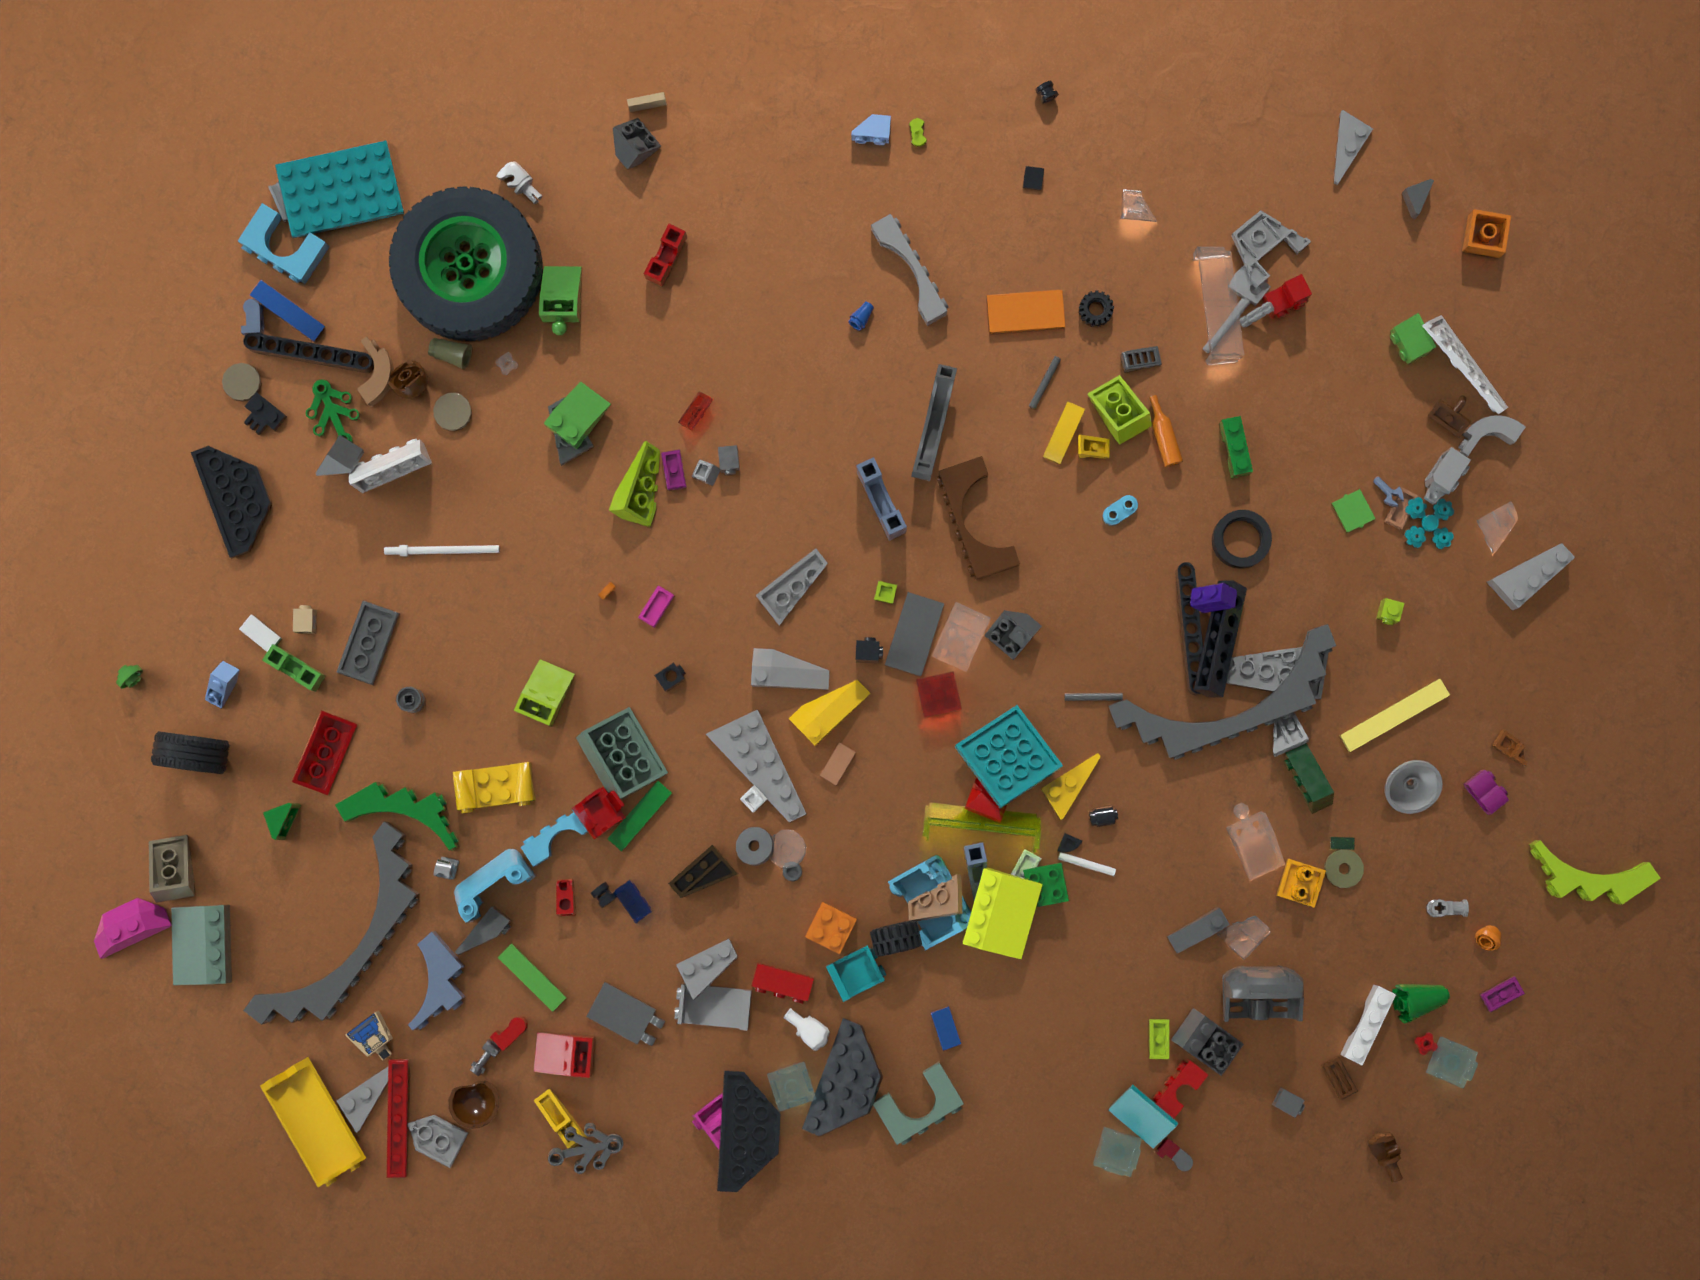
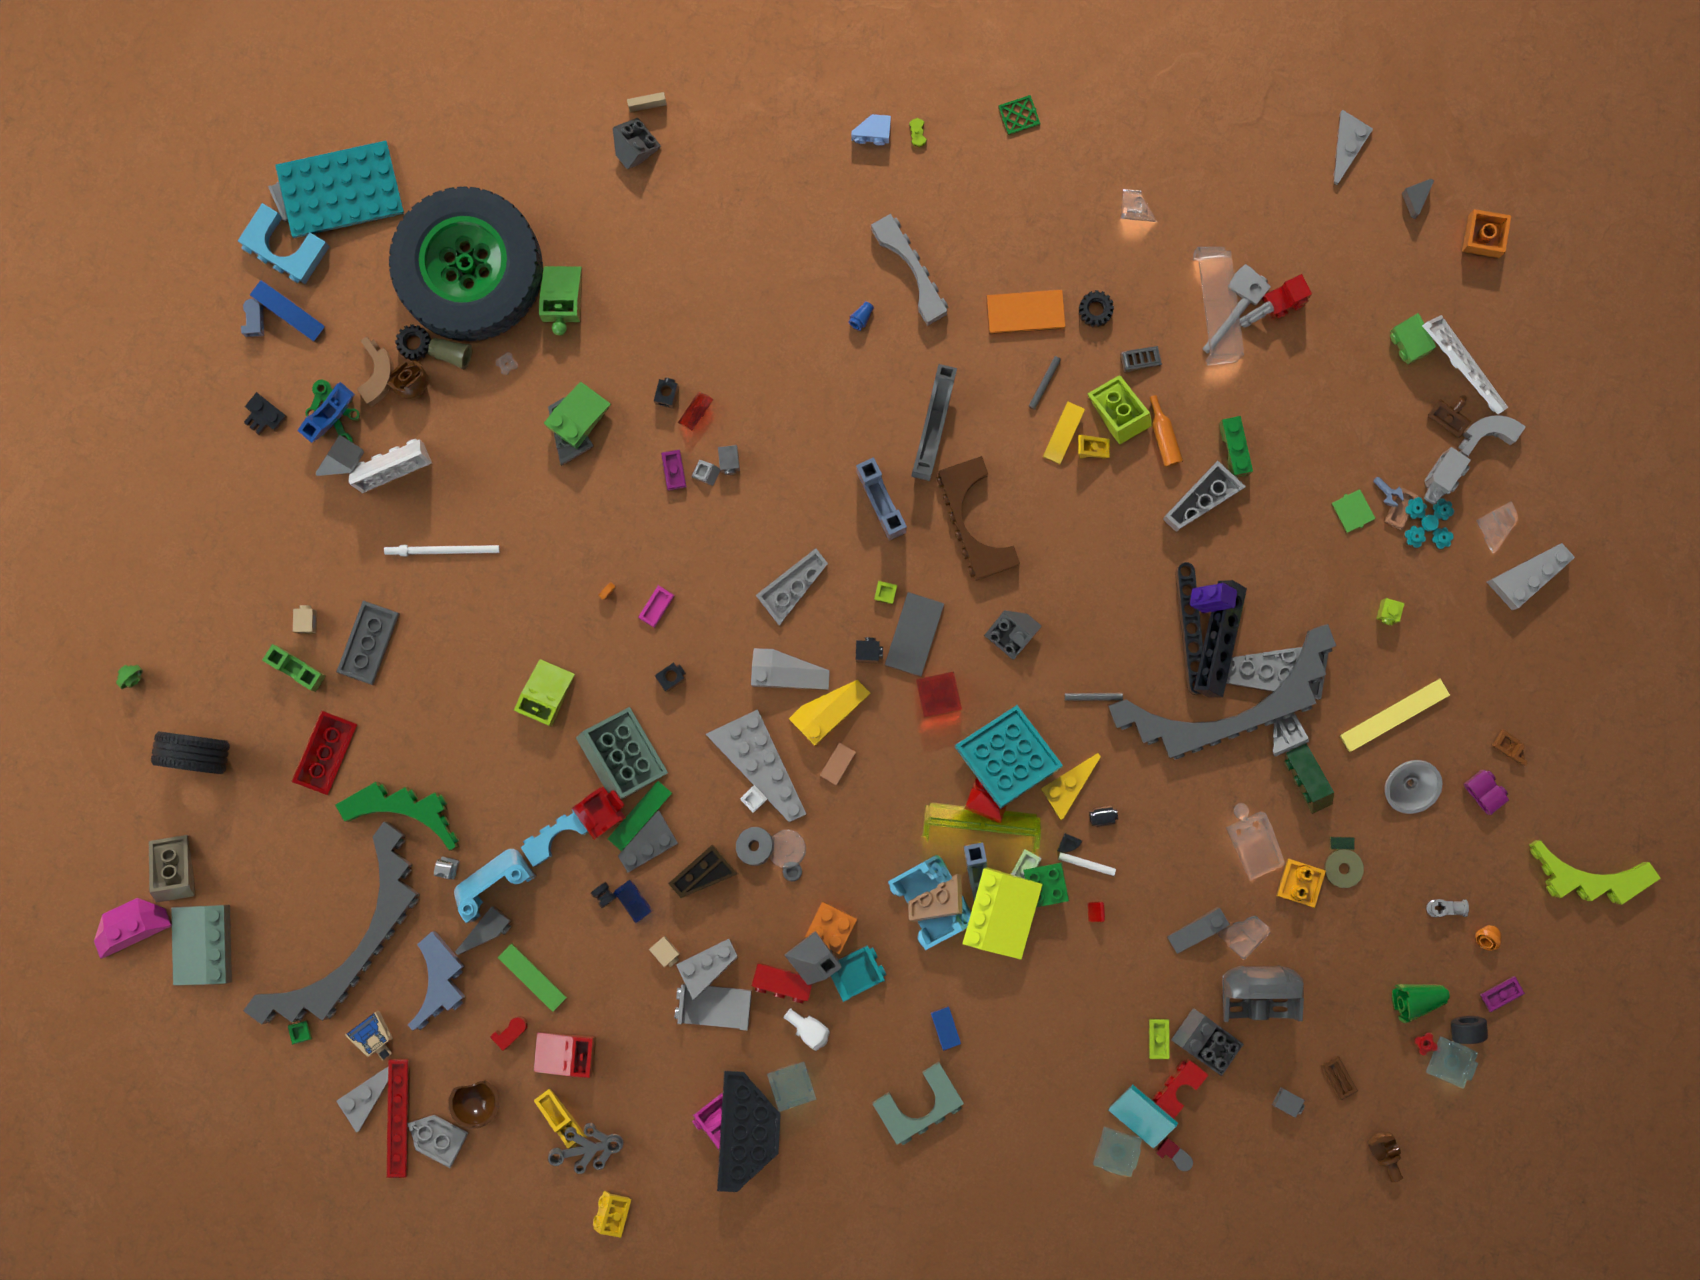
(221, 684): light blue slope -> none
(235, 496): black plate -> none
(241, 382): dark tan tile -> none
(259, 632): white tile -> none
(281, 819): green slope -> none
(299, 1032): none -> green tile
(301, 348): black beam -> none
(313, 1122): yellow cylinder -> none
(327, 414): none -> blue arch
(405, 334): none -> black tyre
(411, 699): dark grey wheel -> none
(452, 411): dark tan tile -> none
(490, 1049): flat silver bar -> none
(494, 786): yellow piece -> none
(522, 181): white piece -> none
(565, 898): red leg -> none
(611, 1214): none -> yellow bracket
(624, 1014): dark grey tile -> none
(637, 490): lime wedge -> none
(648, 843): none -> dark grey wing
(665, 952): none -> tan brick
(666, 401): none -> black brick
(669, 249): red arch -> none
(813, 959): none -> dark grey slope
(847, 1082): black plate -> none
(896, 938): black tyre -> none
(961, 636): clear slope -> none
(1015, 102): none -> green window
(1033, 178): black slope -> none
(1046, 92): black wheel -> none
(1096, 912): none -> red slope
(1120, 510): medium azure plate -> none
(1207, 493): none -> light grey wedge
(1258, 238): light grey wing -> none
(1262, 528): black tyre -> none
(1362, 1038): white arch -> none
(1469, 1030): none -> black tyre

